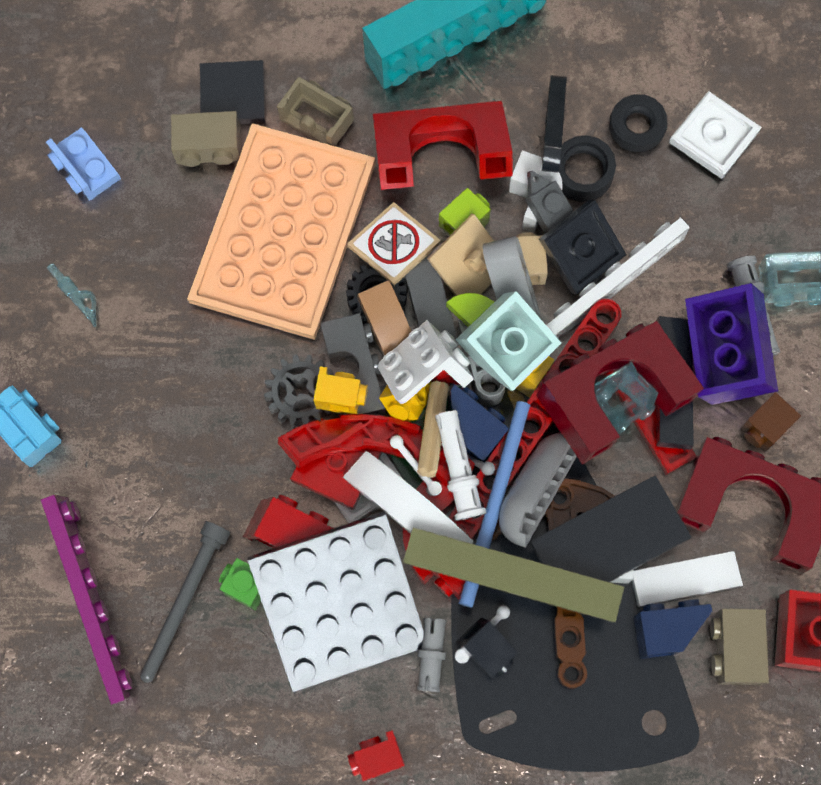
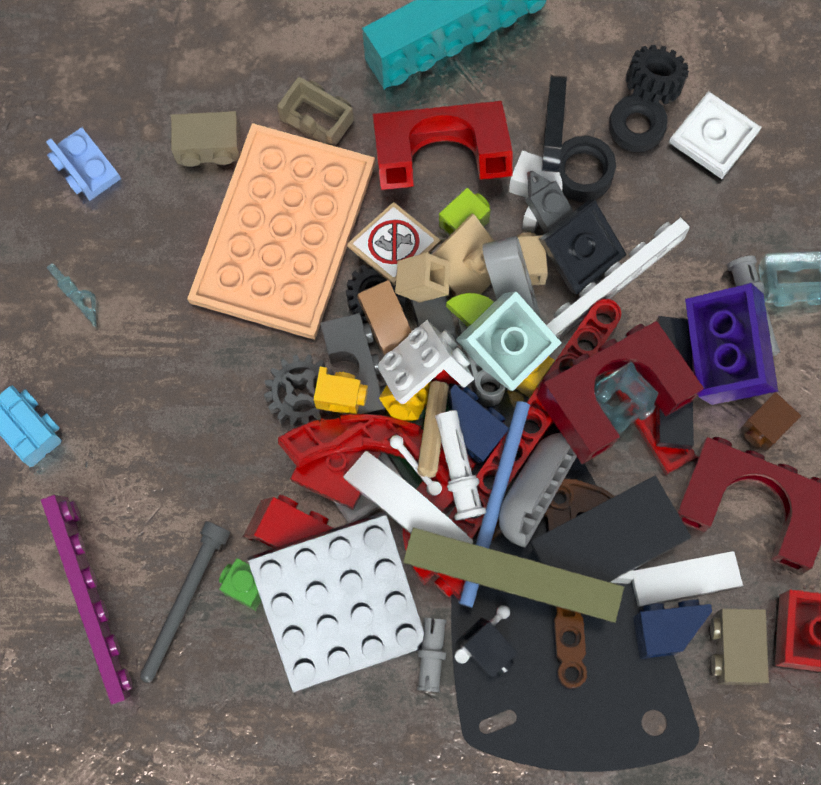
(234, 87): black tile -> none
(376, 757): red brick -> none
(422, 277): none -> tan brick
(486, 467): light grey hinge -> none
(652, 86): none -> black tyre

